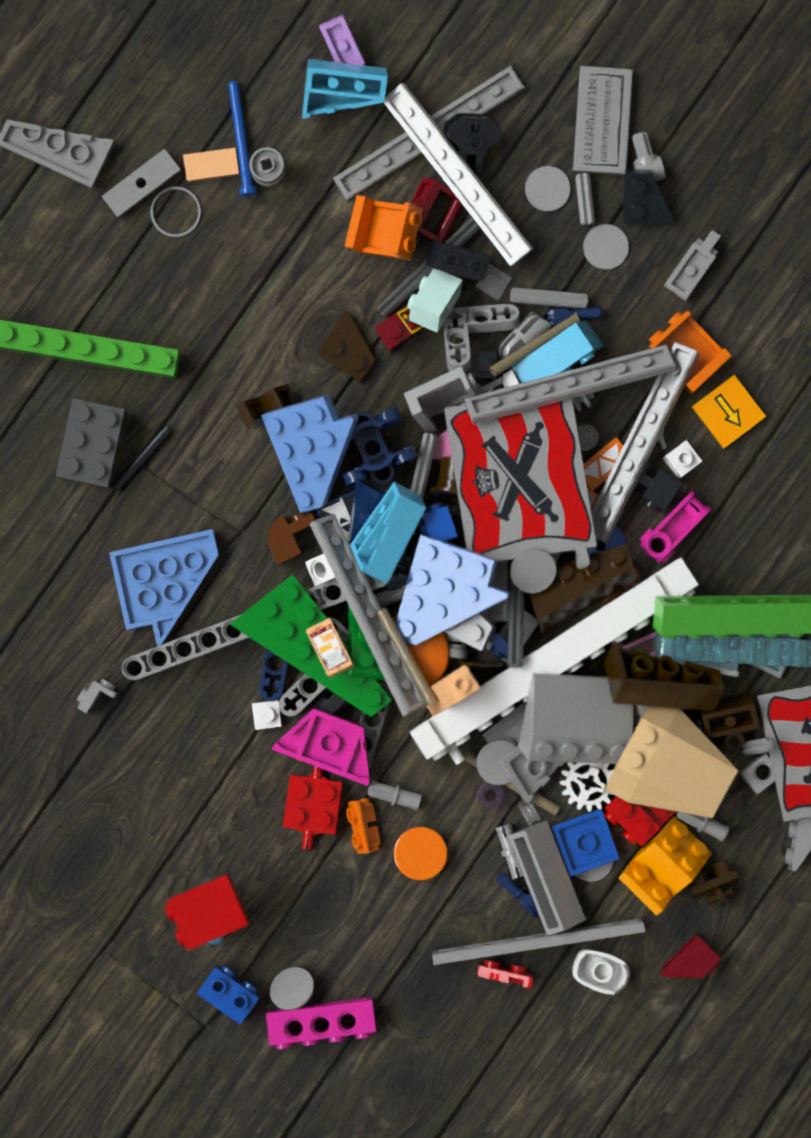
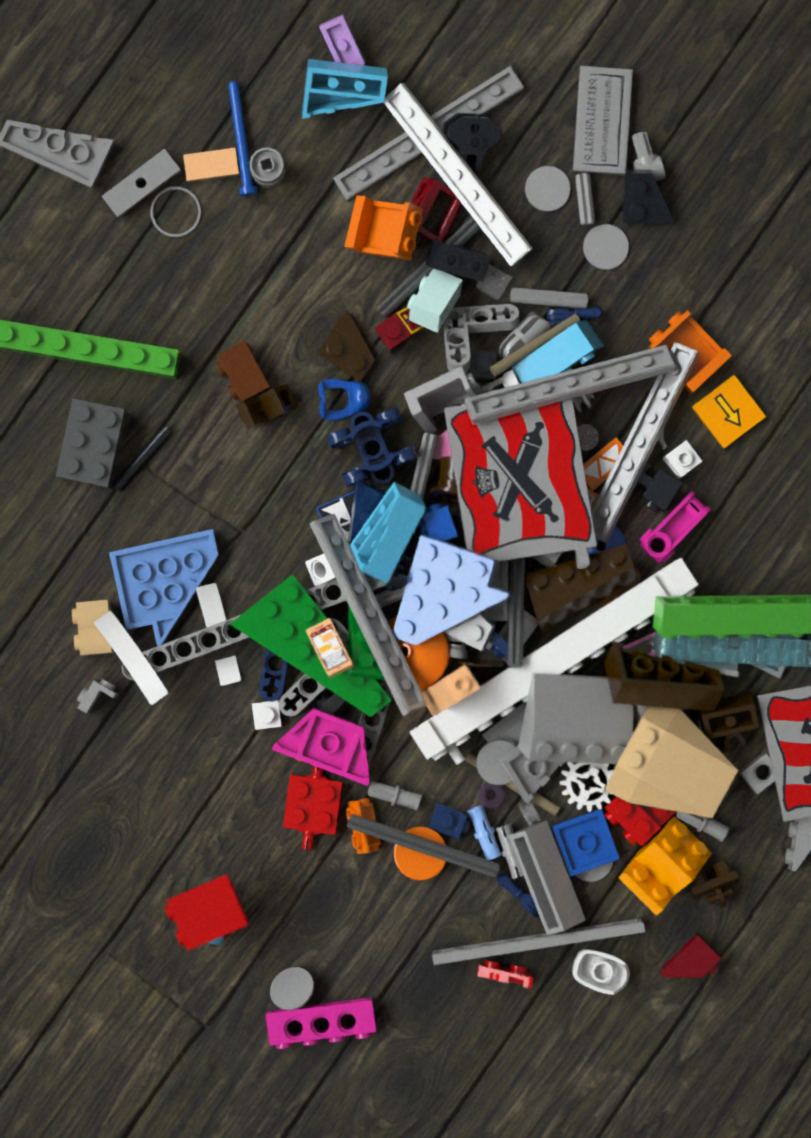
(89, 638): none -> tan brick
(131, 657): none -> white sticker
(214, 614): none -> white sticker
(229, 993): blue brick -> none
(242, 371): none -> reddish brown brick
(281, 538): reddish brown brick -> none
(310, 447): medium blue wing -> none
(358, 396): none -> blue piece
(407, 656): dark tan bar -> none
(423, 845): none -> dark grey axle
(449, 821): none -> dark blue bracket
(484, 832): none -> light blue pin
(533, 570): light grey piece -> none
(692, 266): light grey hinge -> none
(758, 746): light grey axle -> none

